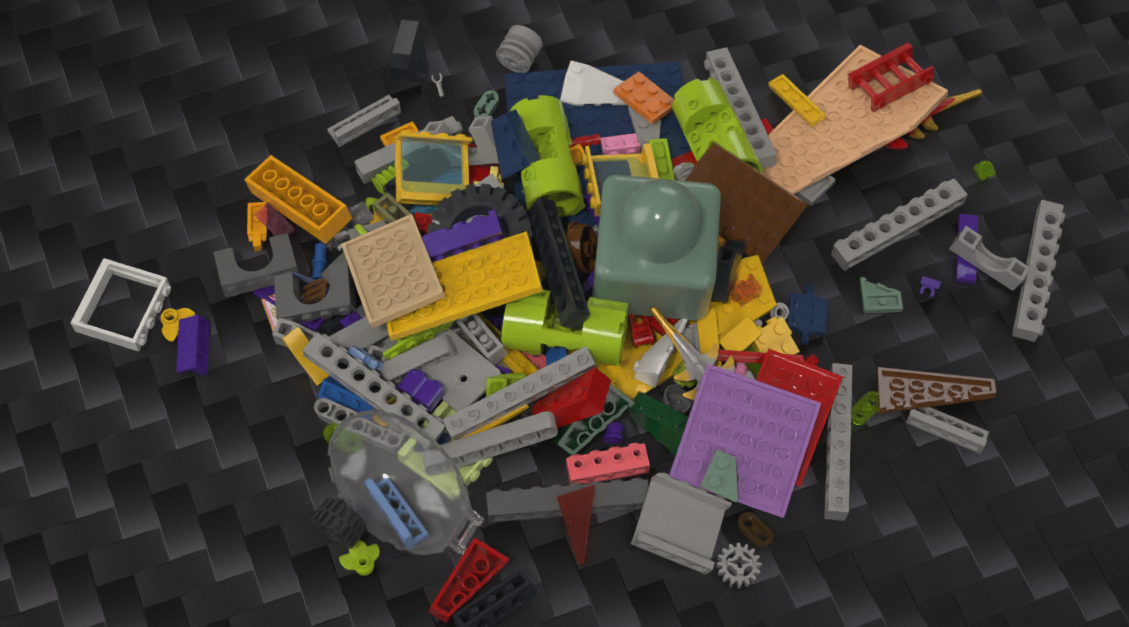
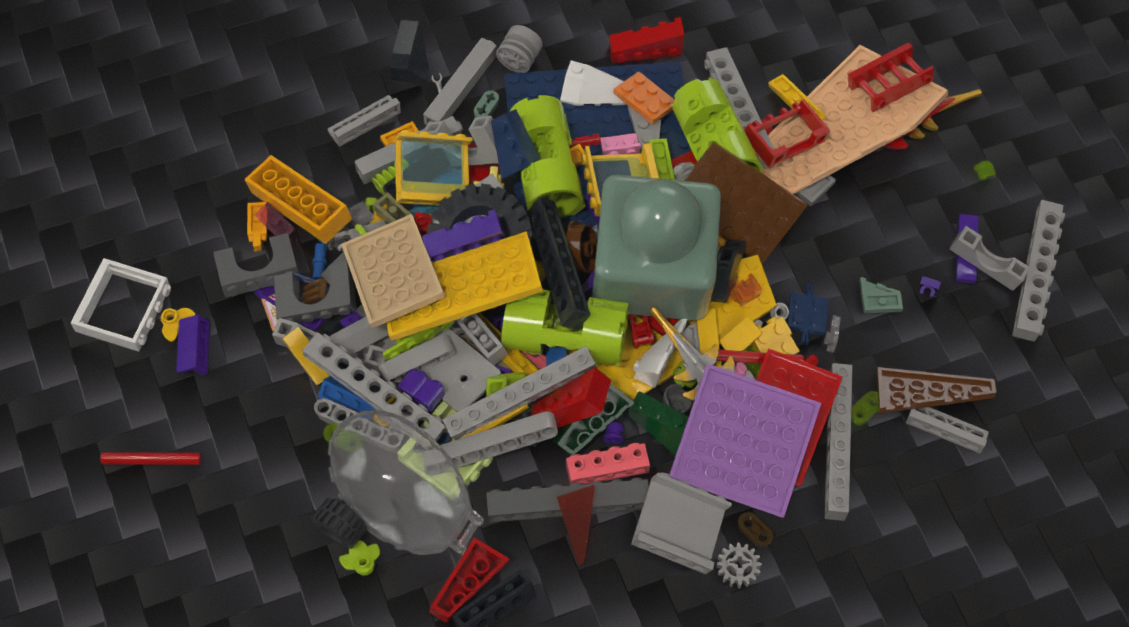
(150, 458): none -> red axle
(365, 357): medium blue plate -> none
(393, 515): medium blue fence -> none
(461, 82): none -> light grey brick
(648, 42): none -> red wedge
(722, 476): sand green wing -> none
(772, 157): none -> red hinge
(832, 337): none -> clear plate
(847, 257): light grey brick -> none

